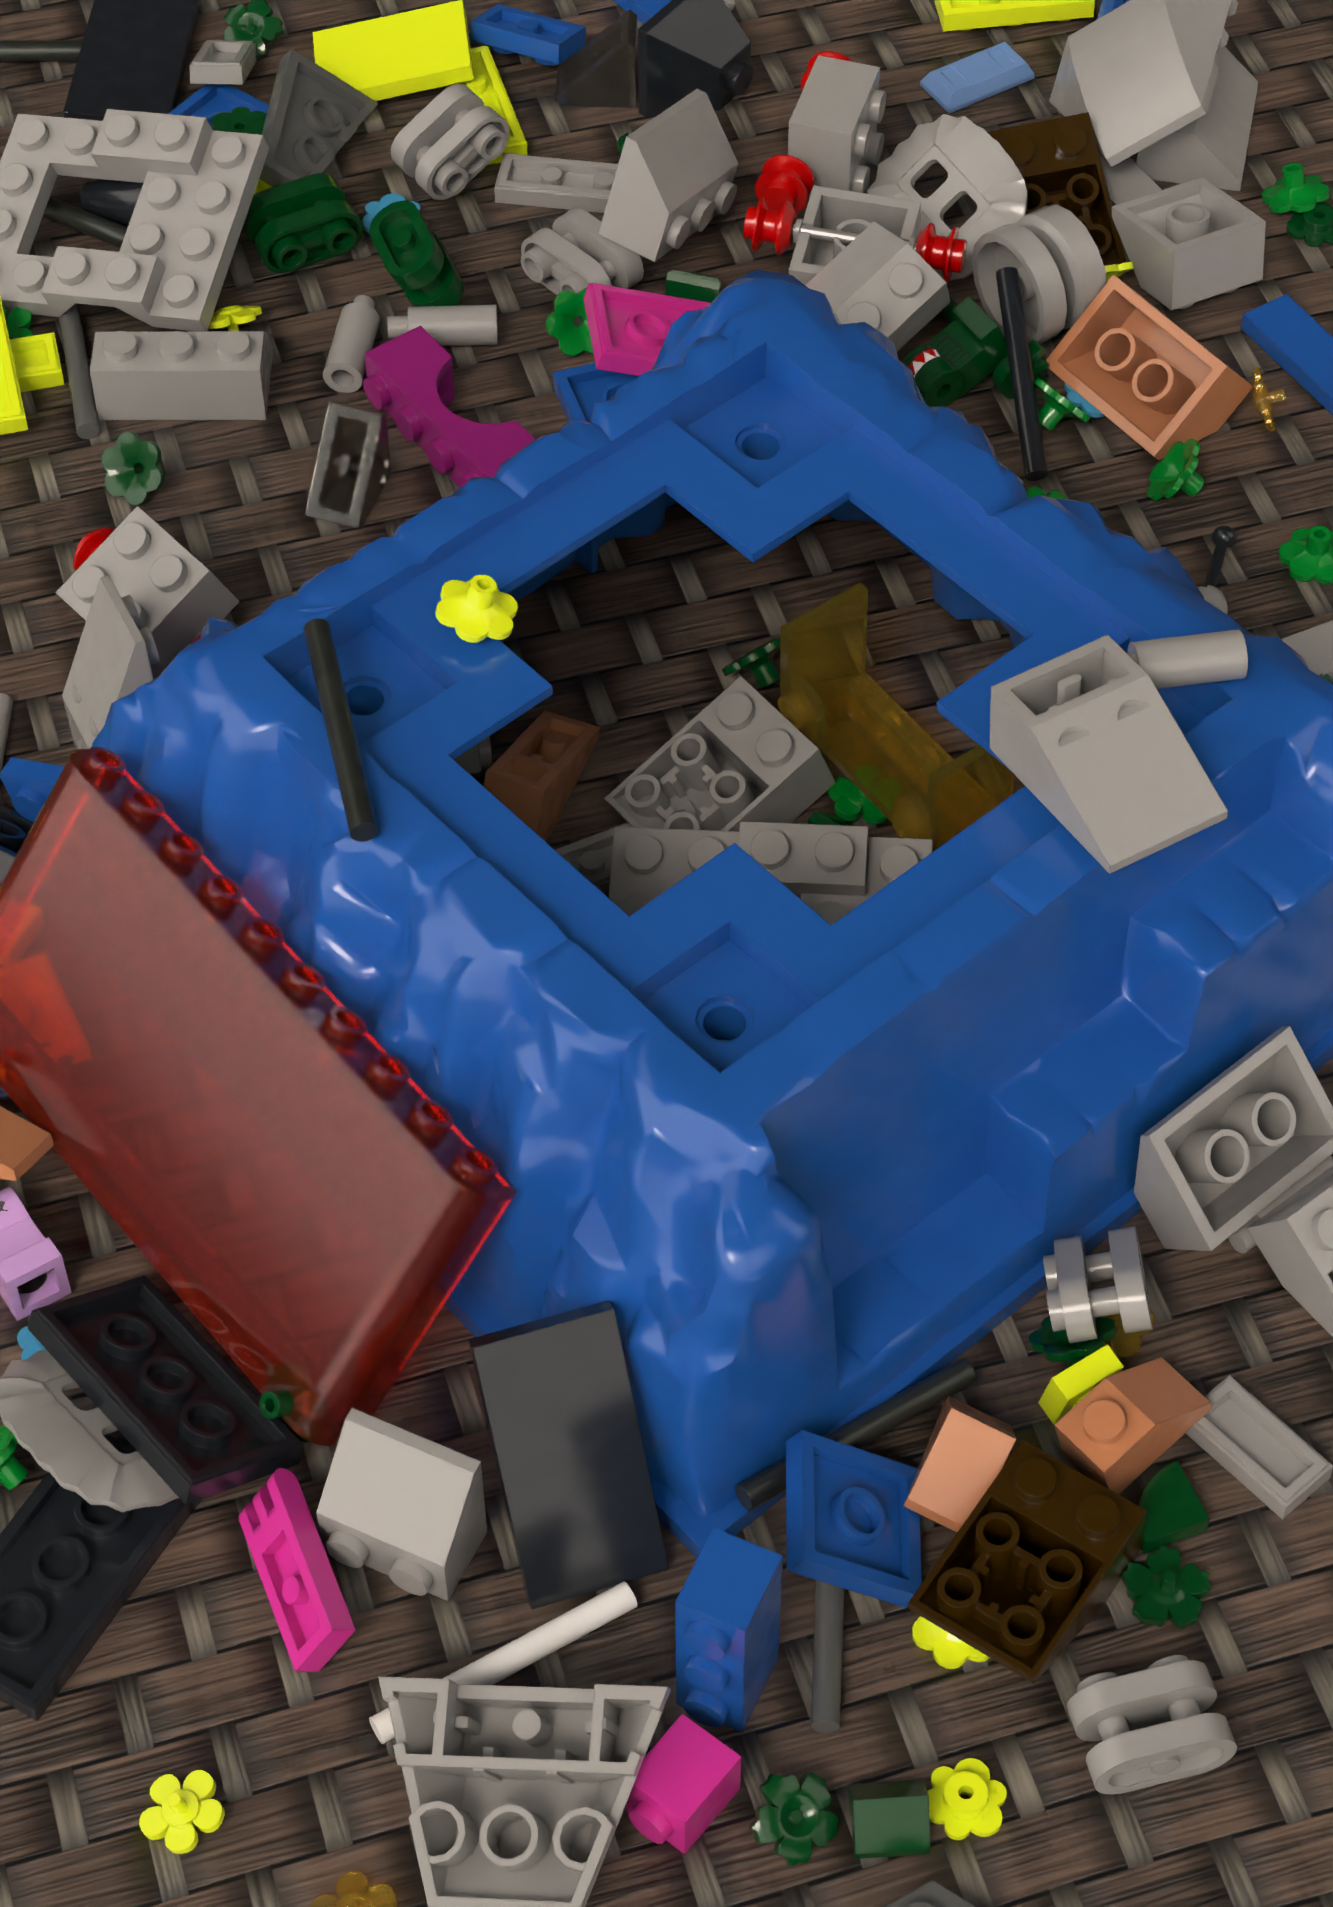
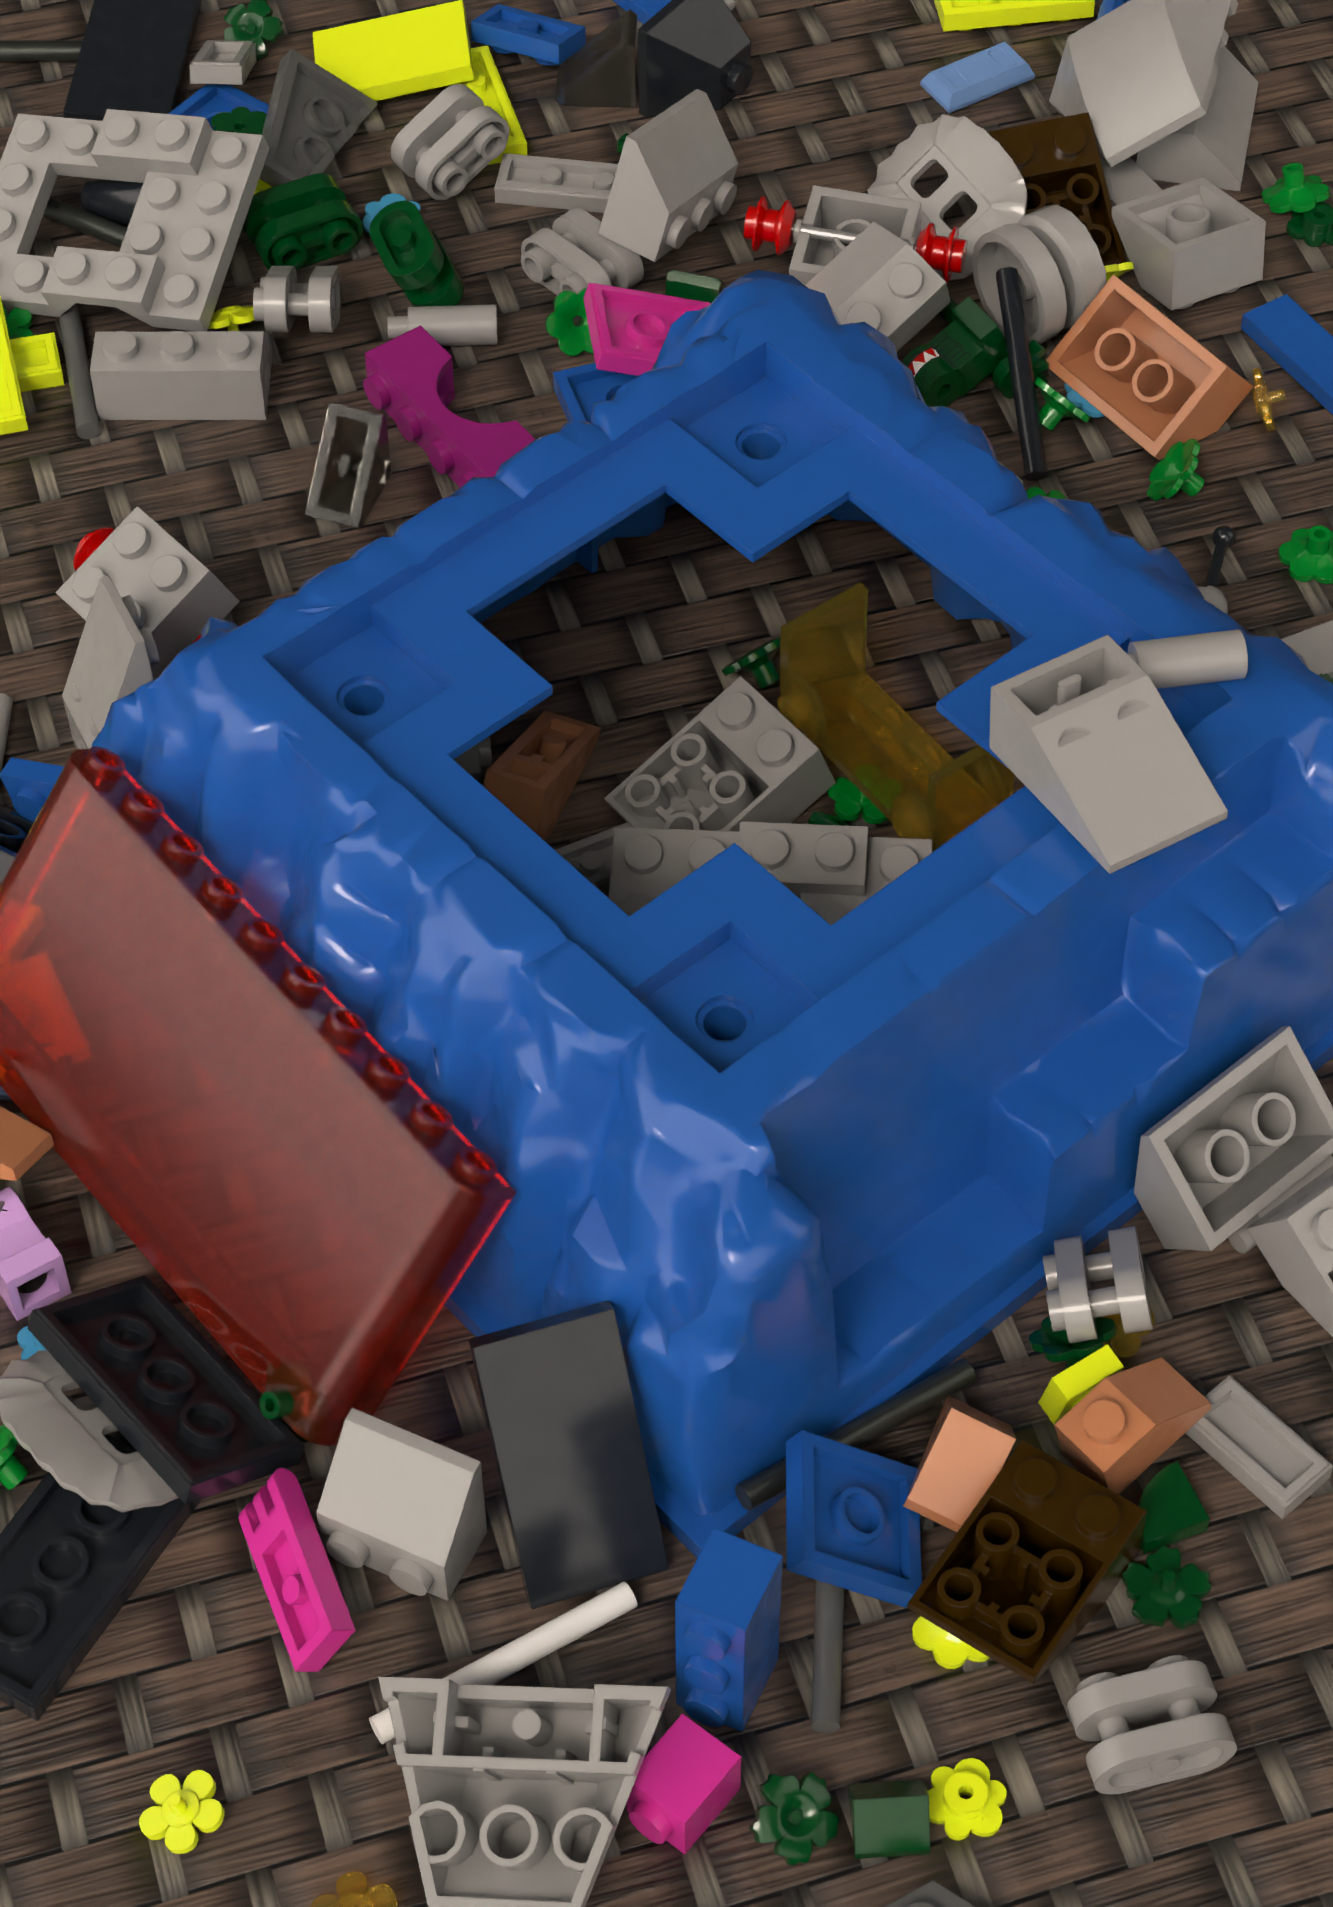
(133, 468): dark green plant -> none
(283, 299): none -> light grey brick
(340, 731): pearl dark grey bar -> none
(352, 338): light grey cylinder -> none
(476, 609): neon yellow plant -> none
(829, 133): light grey brick -> none

